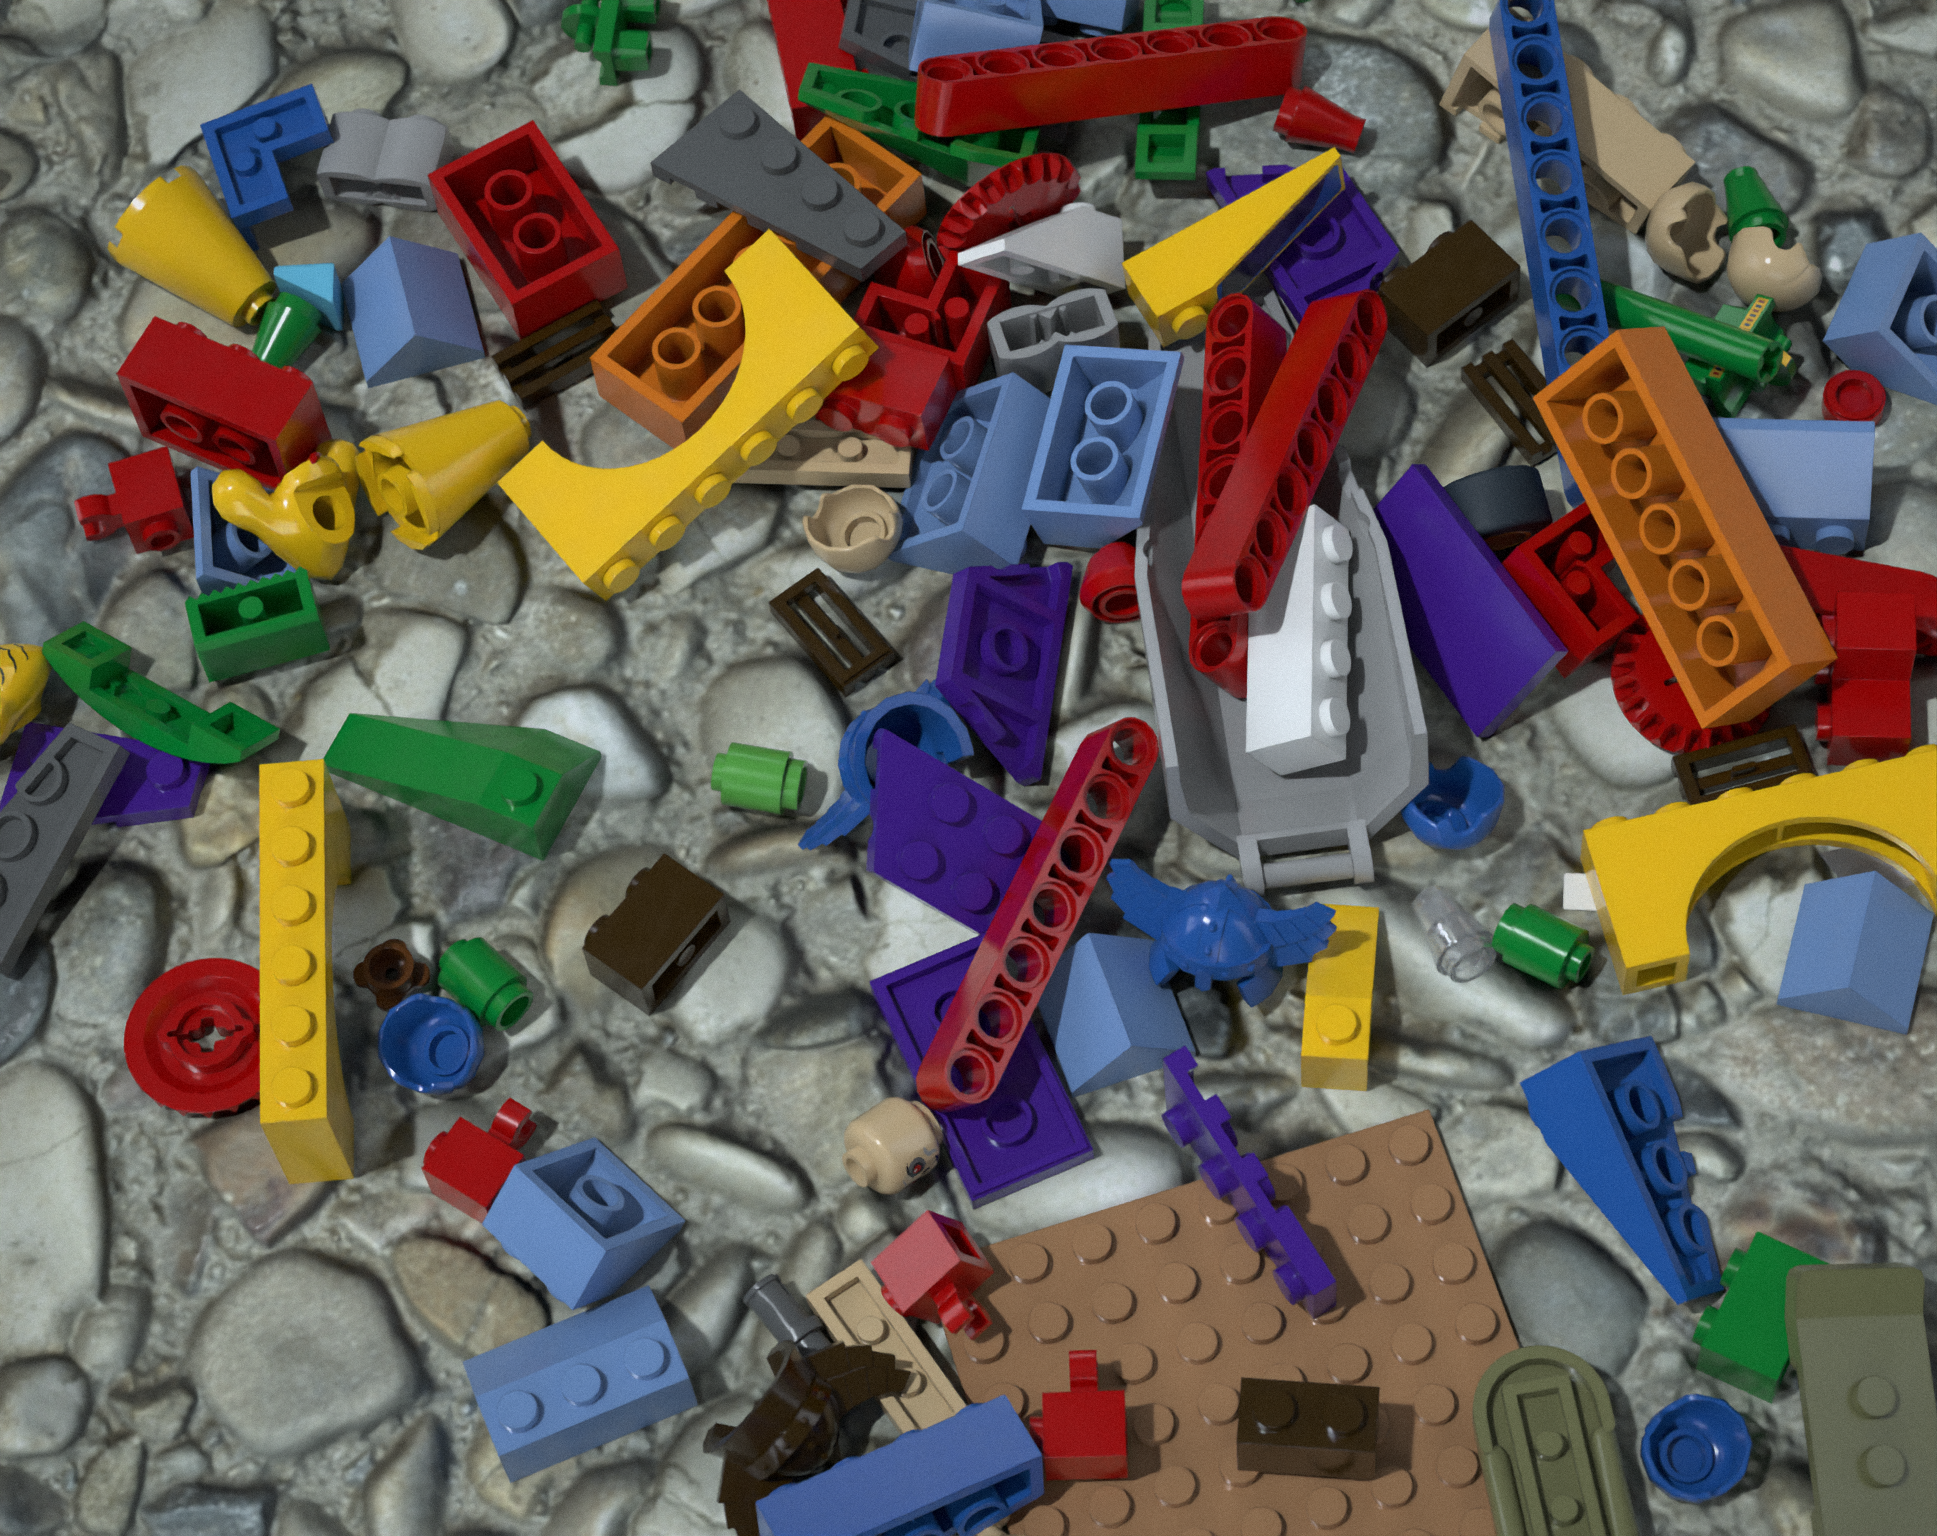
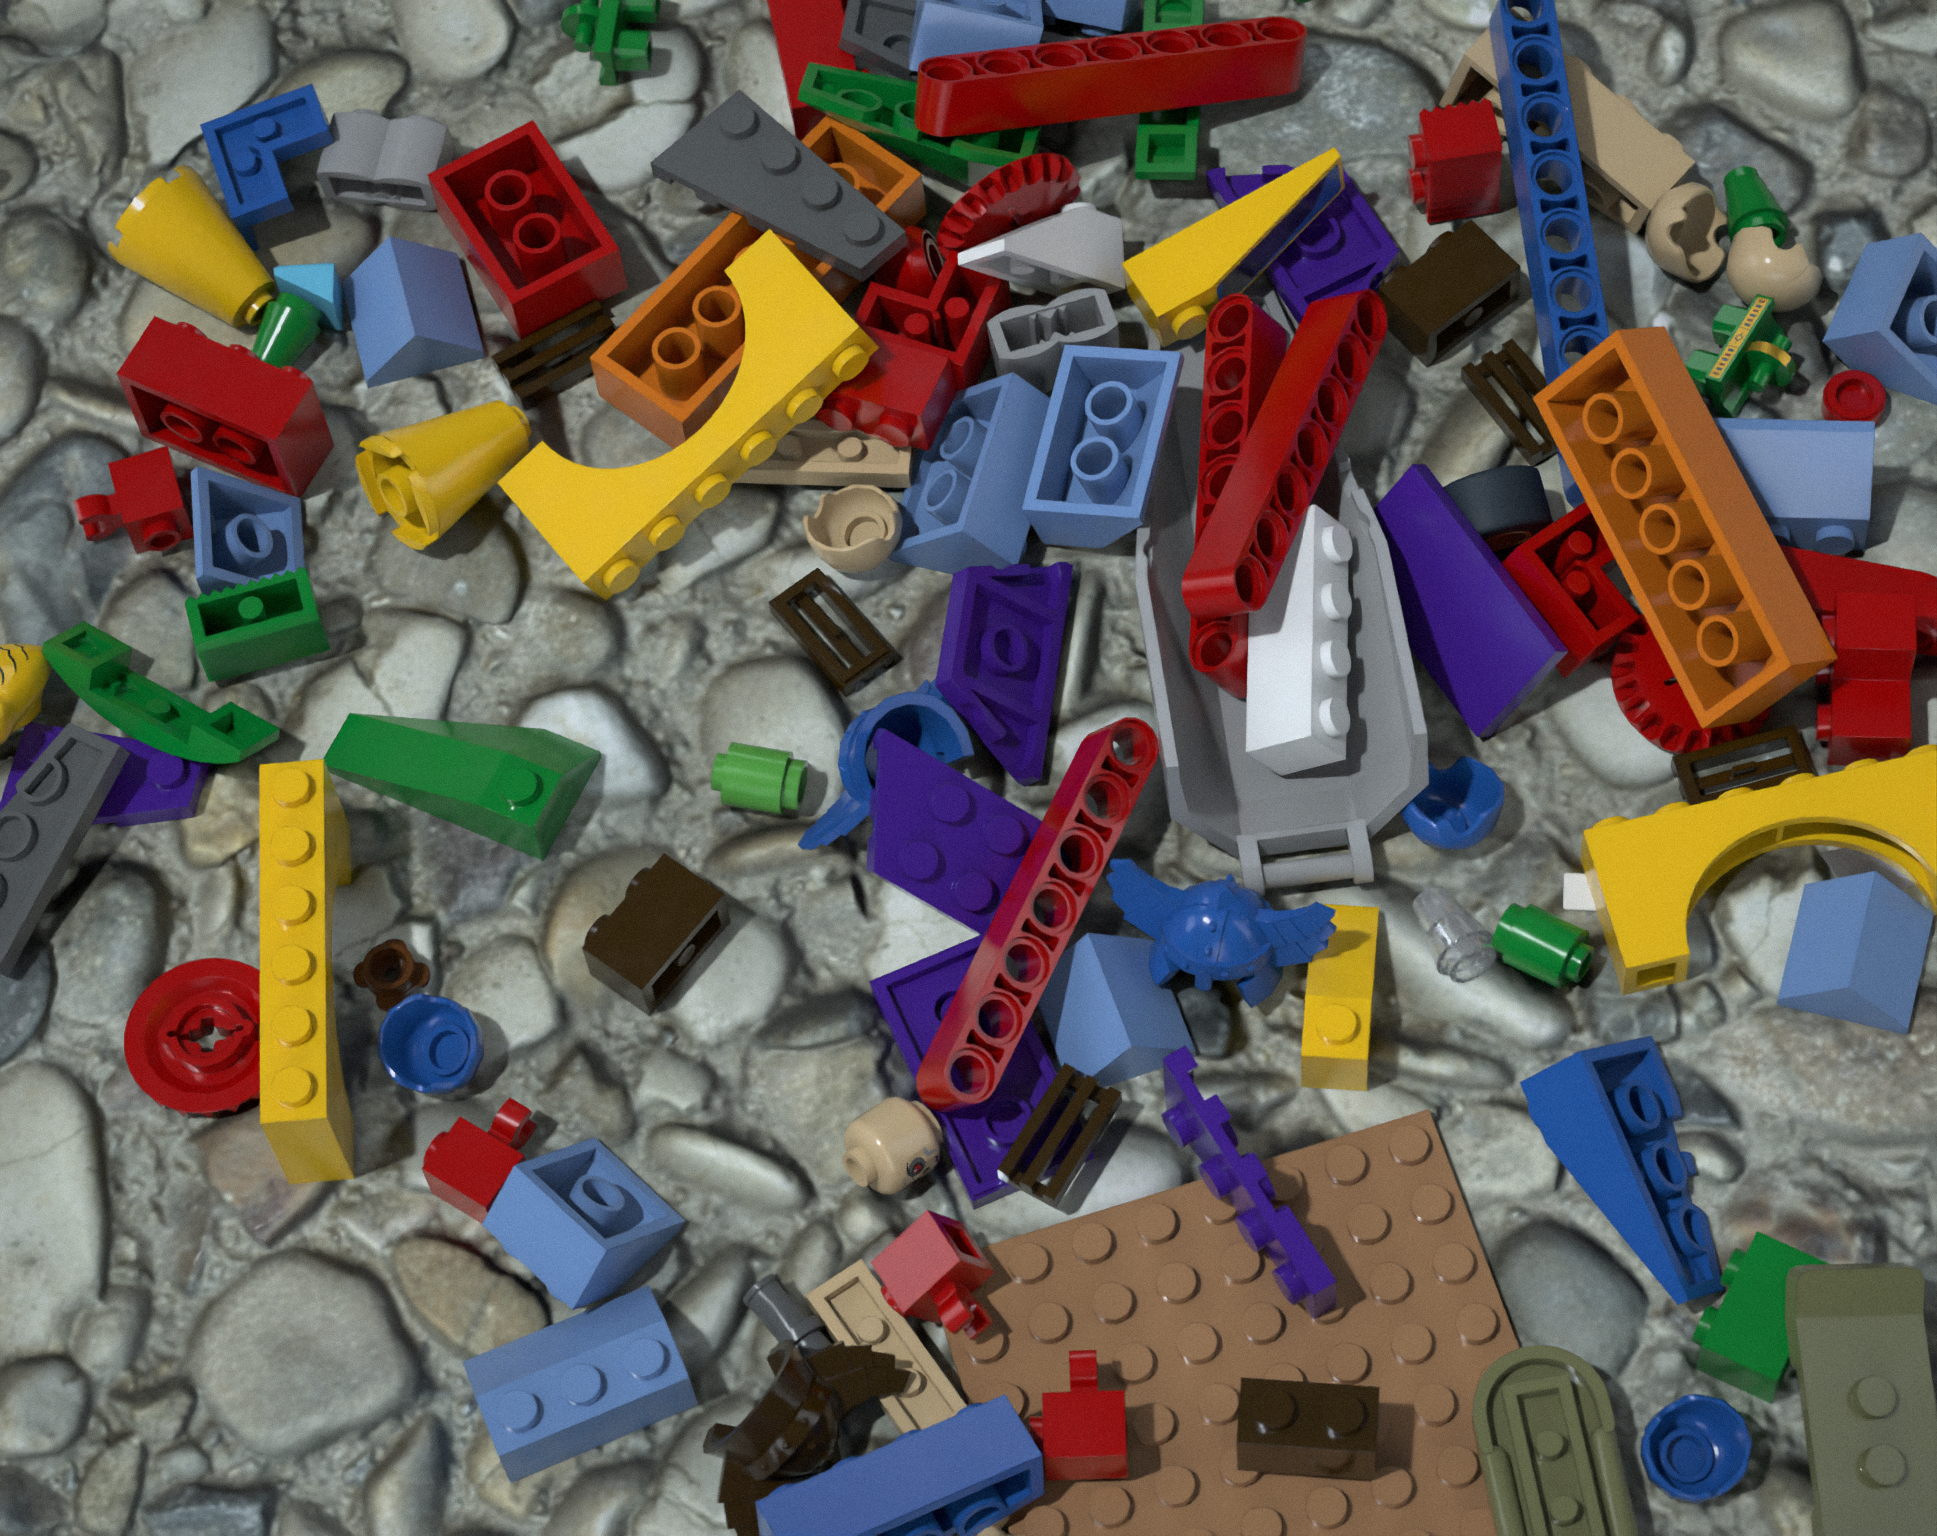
(308, 513): yellow head -> none
(484, 983): green brick -> none
(1086, 1090): none -> dark brown tile
(1109, 584): red cone -> none
(1317, 121): red cone -> none
(1456, 161): none -> red brick
(1689, 331): green piece -> none

